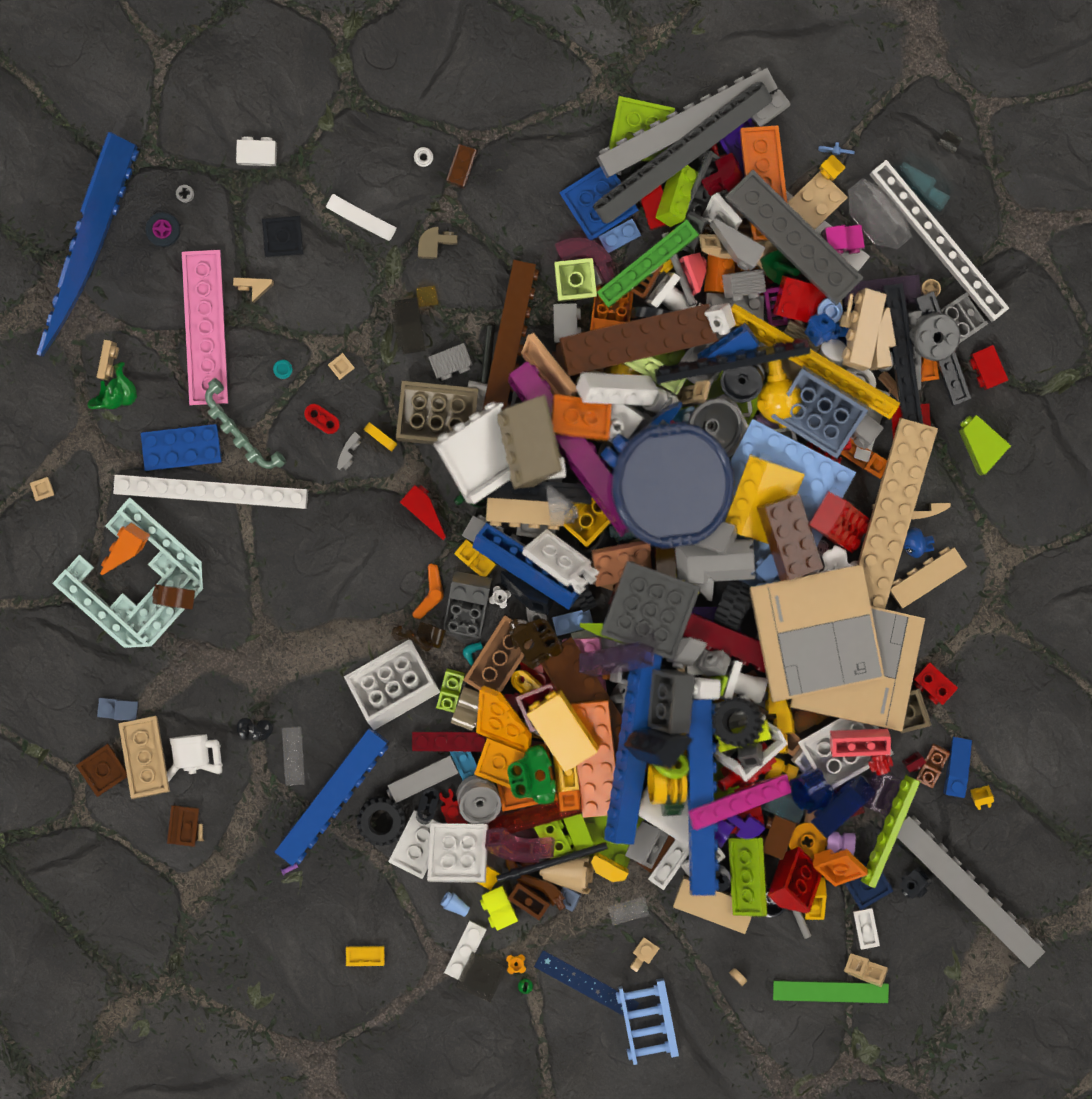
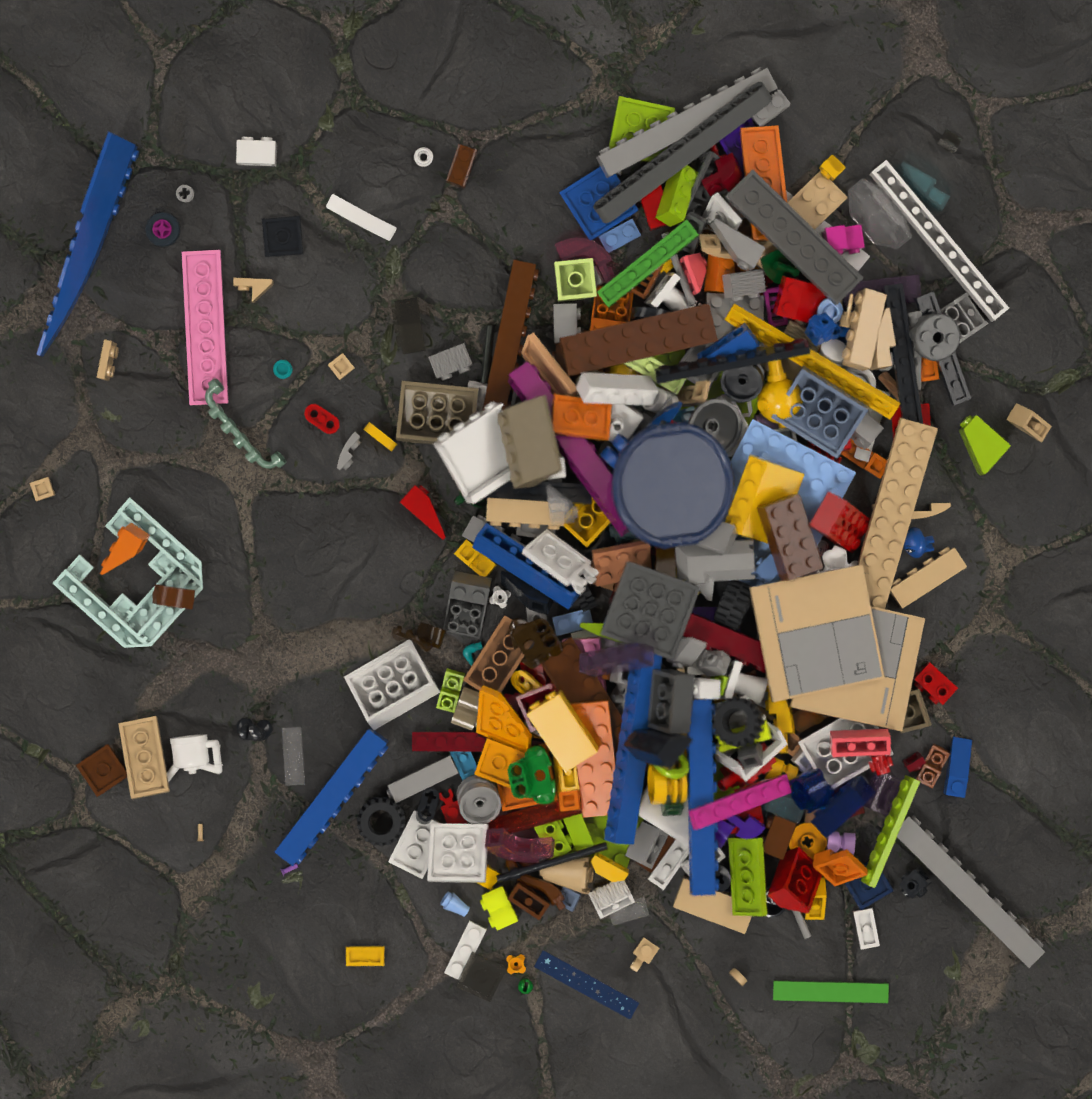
(117, 393): green piece -> none
(117, 709): sand blue slope -> none
(181, 447): blue plate -> none
(183, 825): reddish brown plate -> none
(210, 491): white brick -> none
(427, 296): clear yellow slope -> none
(429, 242): dark tan brick -> none
(435, 593): orange piece -> none
(611, 898): none -> white brick
(662, 1009): light blue fence -> none
(720, 318): white brick -> none
(836, 150): medium blue piece -> none
(865, 970): tan slope -> none
(931, 285): tan wheel -> none
(982, 796): yellow tile -> none
(988, 368): red brick -> none
(1029, 422): none -> tan slope

